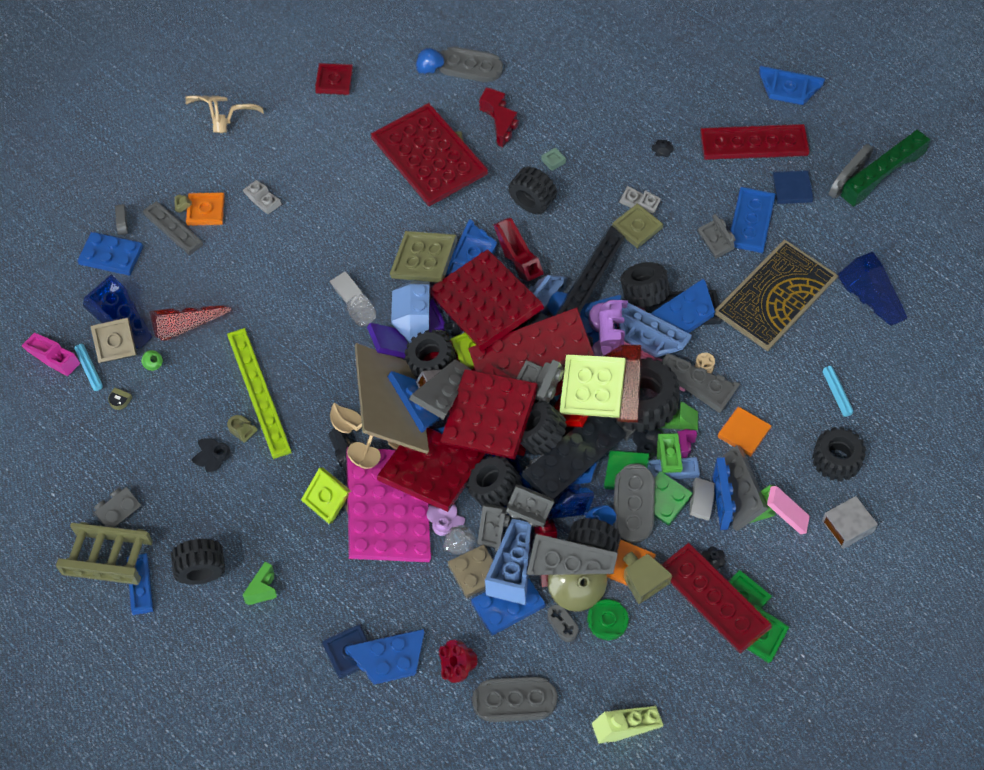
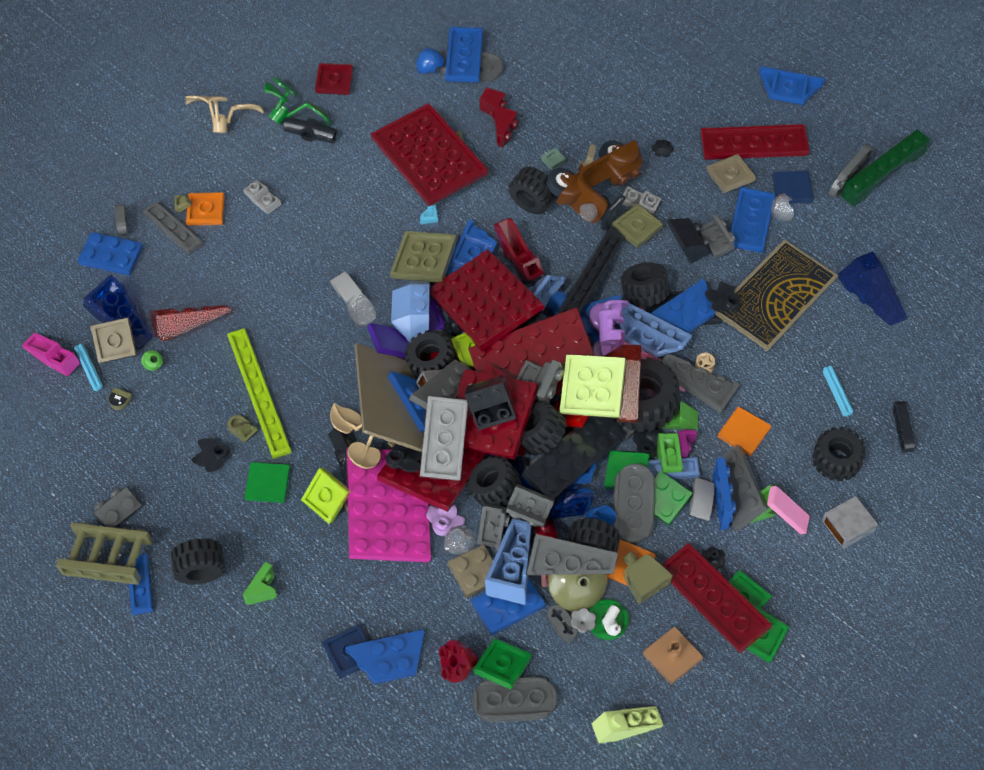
(267, 482): none -> green tile
(281, 110): none -> green plant
(310, 130): none -> black piece
(404, 458): none -> black plate
(429, 215): none -> medium azure tile
(443, 438): none -> light grey tile
(464, 54): none -> blue tile
(490, 402): none -> black slope
(502, 663): none -> green plate
(583, 620): none -> light grey plant
(609, 621): none -> white arm
(615, 163): none -> reddish brown piece
(672, 655): none -> medium nougat tile
(688, 238): none -> black slope
(724, 298): none -> black plate
(730, 173): none -> dark tan plate
(781, 209): none -> clear hair
(903, 426): none -> black beam

